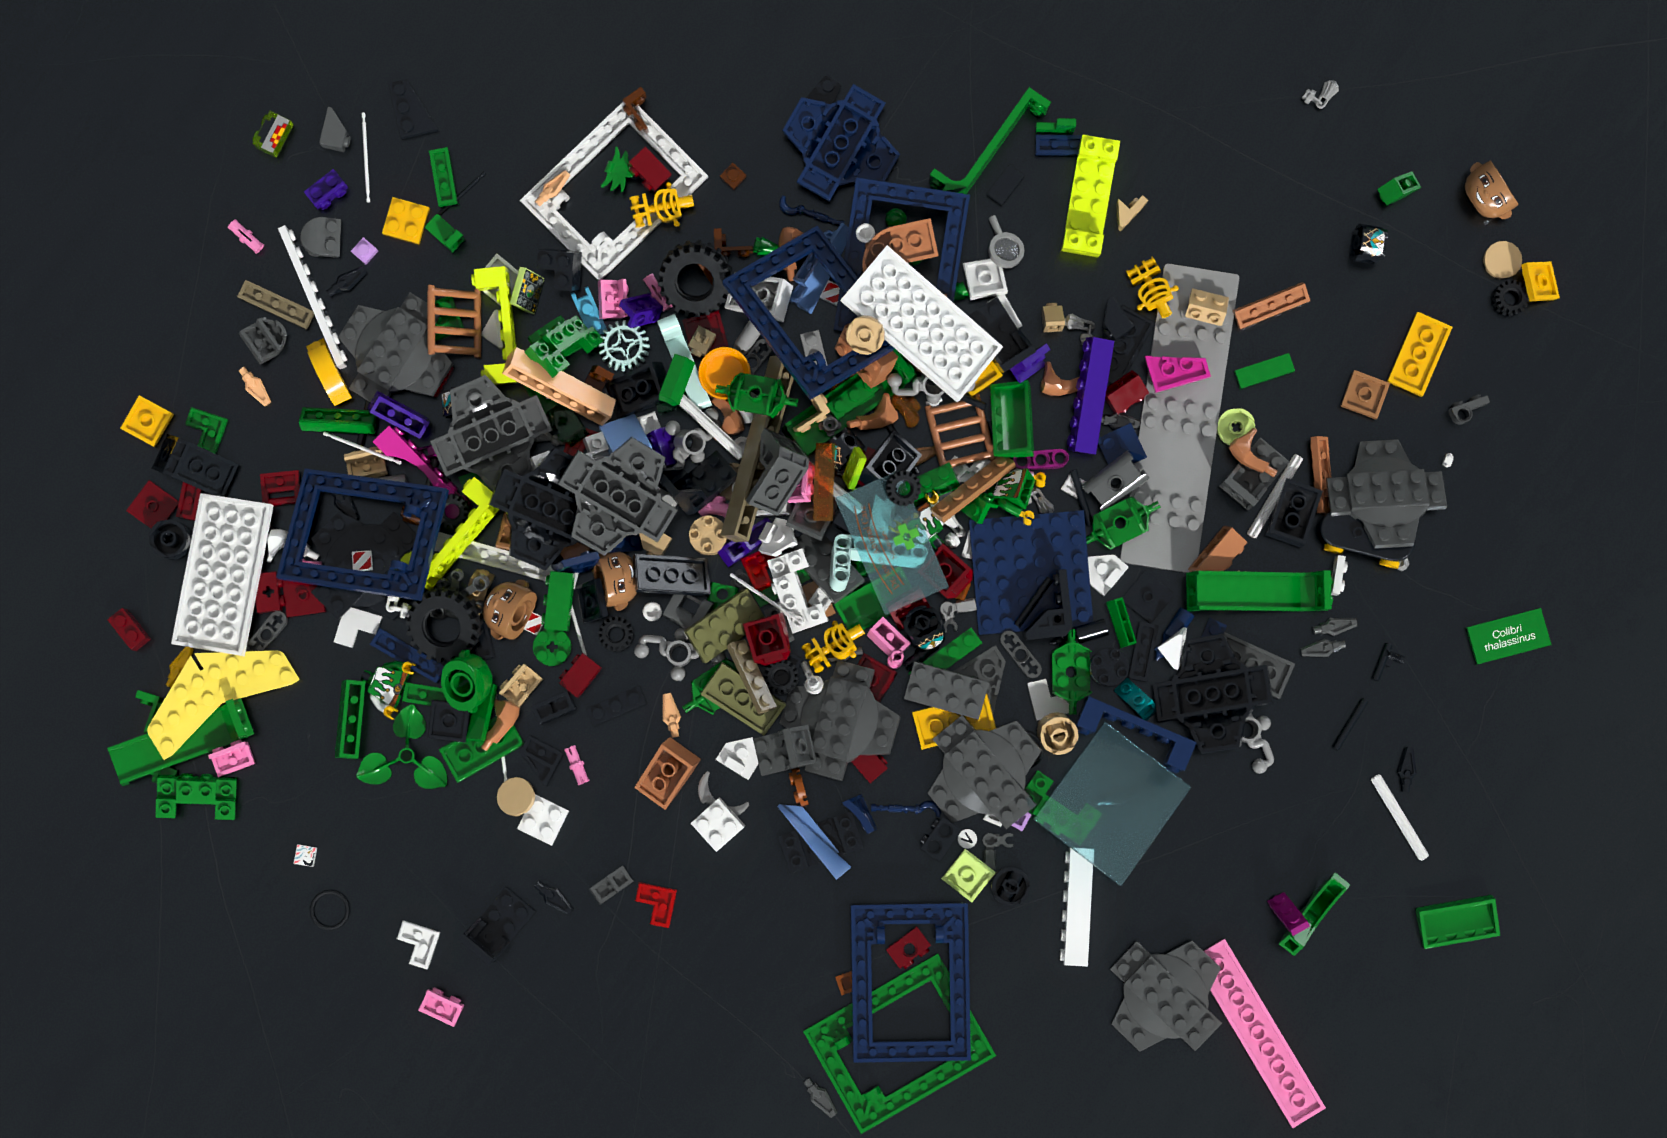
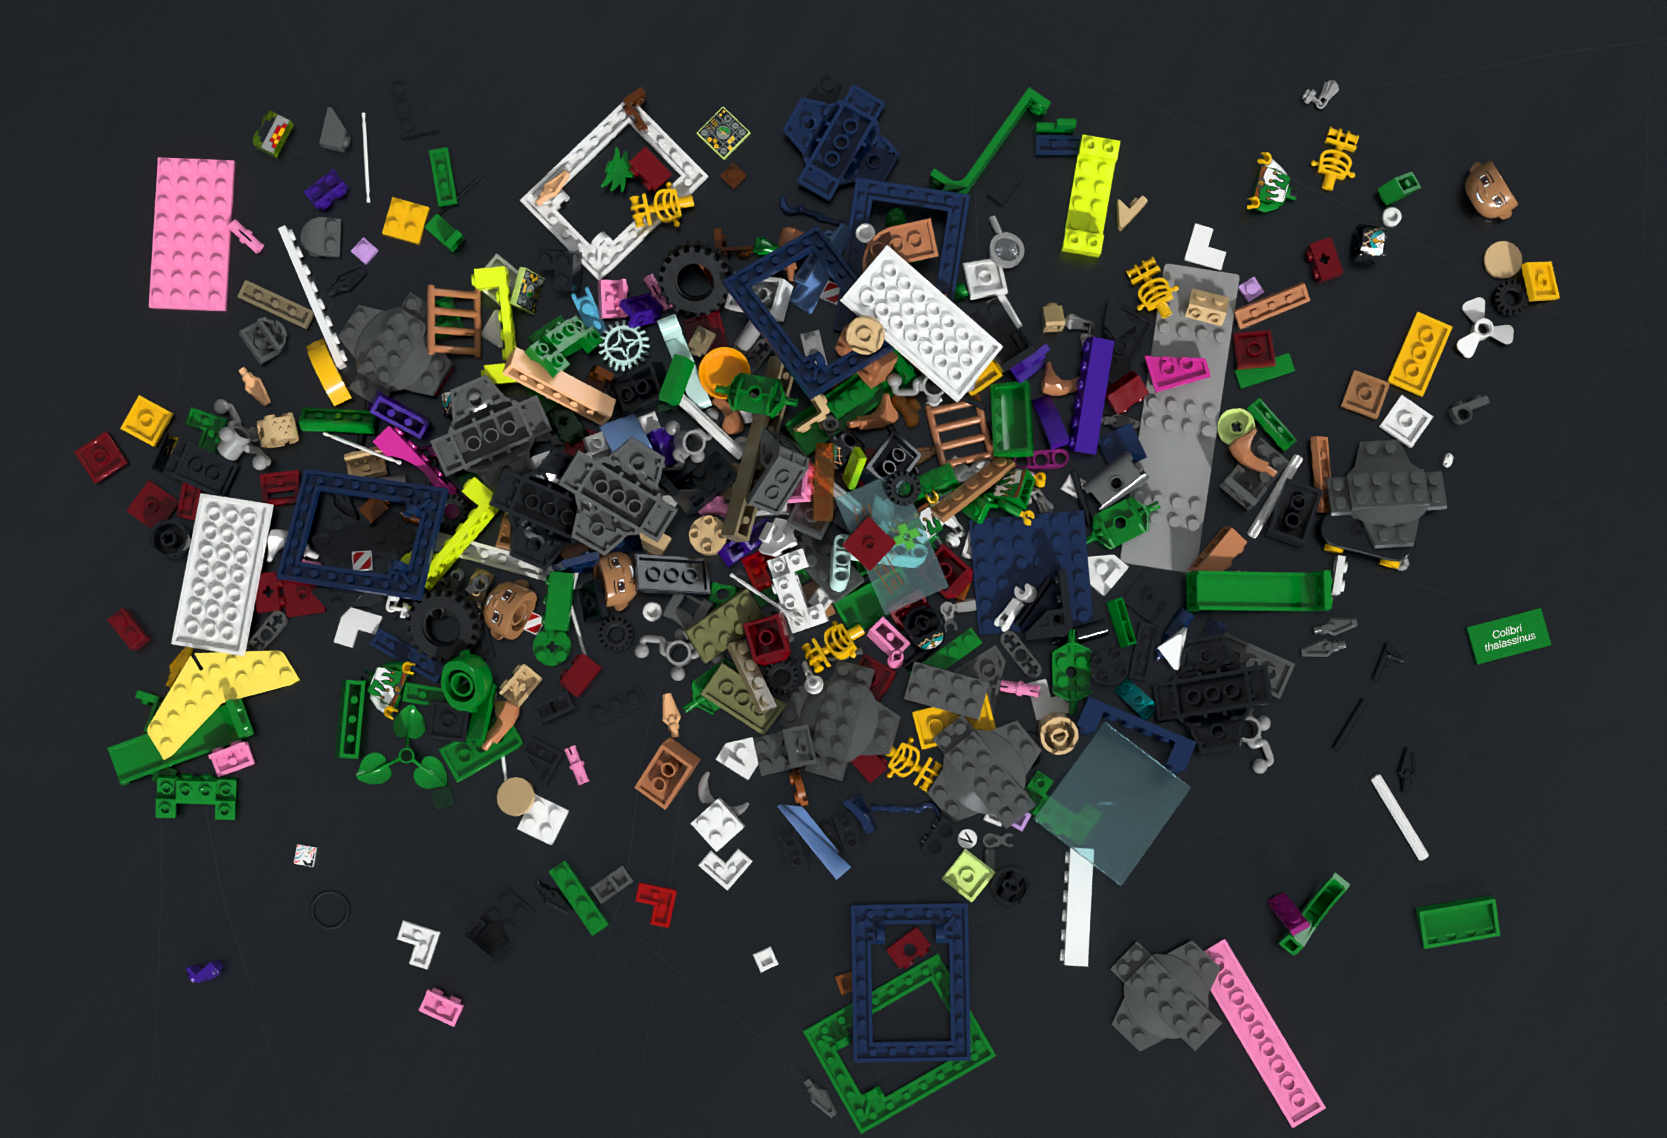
(101, 457): none -> dark red plate
(191, 234): none -> bright pink plate
(209, 972): none -> dark purple bracket
(237, 438): none -> light grey wheel
(277, 431): none -> tan brick
(375, 510): none -> reddish brown brick
(443, 798): none -> clear green tile
(579, 897): none -> green brick
(723, 133): none -> tile
(726, 872): none -> white tile
(765, 959): none -> white tile
(868, 543): none -> dark red plate
(900, 757): none -> yellow torso
(1015, 606): none -> white piece
(1020, 688): none -> bright pink pin
(1050, 422): none -> dark purple slope
(1200, 253): none -> white tile
(1250, 289): none -> lavender plate
(1254, 349): none -> dark red plate
(1271, 186): none -> torso
(1271, 424): none -> green plate
(1325, 250): none -> dark red brick
(1332, 171): none -> yellow torso
(1391, 216): none -> white tile
(1406, 421): none -> white plate
(1476, 311): none -> white piece

